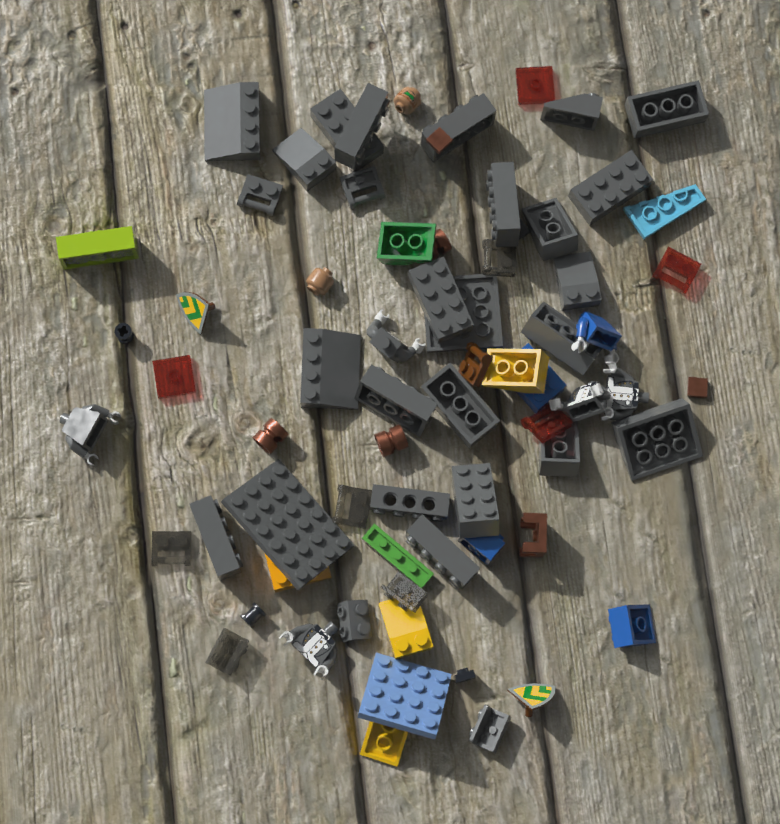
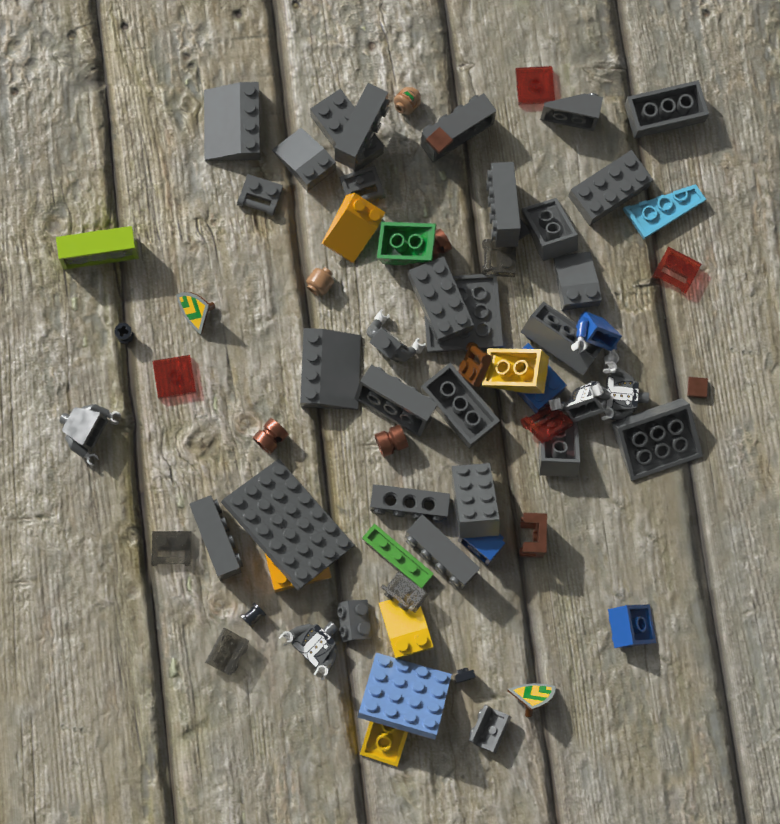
(353, 226): none -> light orange slope
(358, 508): clear smoke plate -> none

